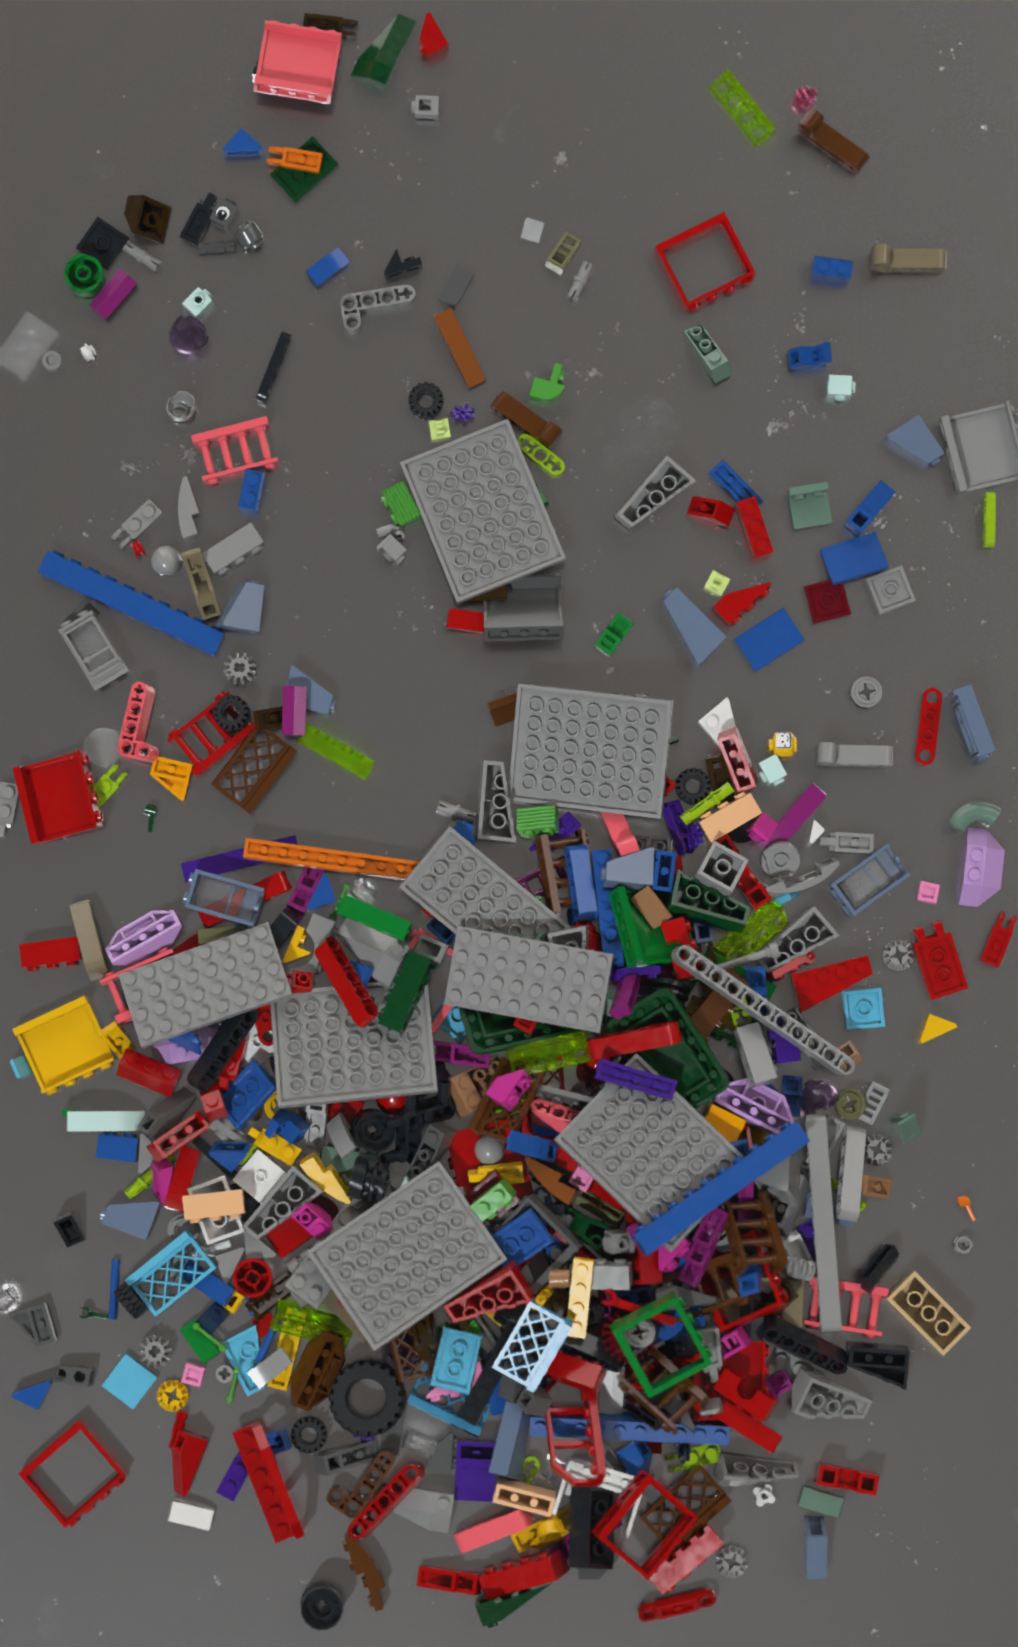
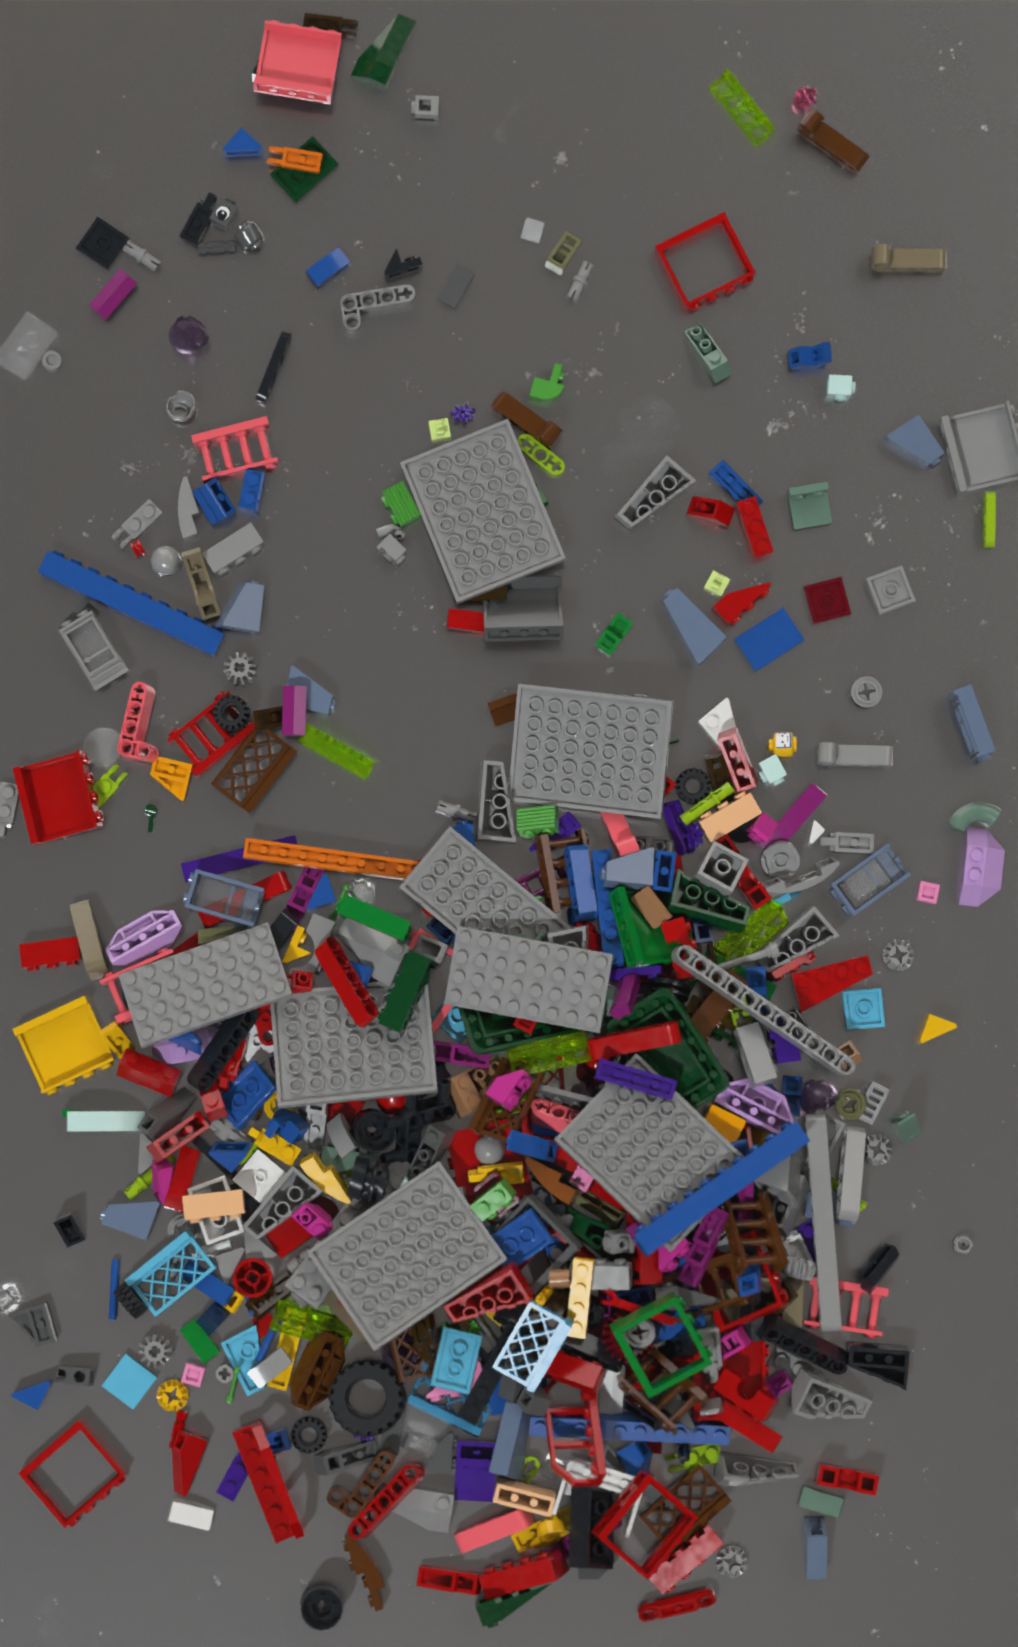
(21, 1067): medium azure slope -> none
(84, 286): green brick -> none
(88, 352): white plate -> none
(93, 1314): dark green hand -> none
(117, 1147): blue brick -> none
(147, 217): dark brown slope -> none
(198, 303): light aqua brick -> none
(213, 501): none -> blue brick
(222, 1346): bright green hinge -> none
(421, 389): black tyre -> none
(431, 39): red slope -> none
(459, 347): dark orange slope -> none
(769, 1498): white plate -> none
(831, 269): blue brick -> none
(854, 558): blue tile -> none
(869, 508): blue slope -> none
(876, 1186): medium nougat slope -> none
(928, 726): red plate -> none
(928, 1313): tan brick -> none
(939, 962): red tile -> none
(965, 1201): orange hand -> none
(998, 941): red hinge -> none

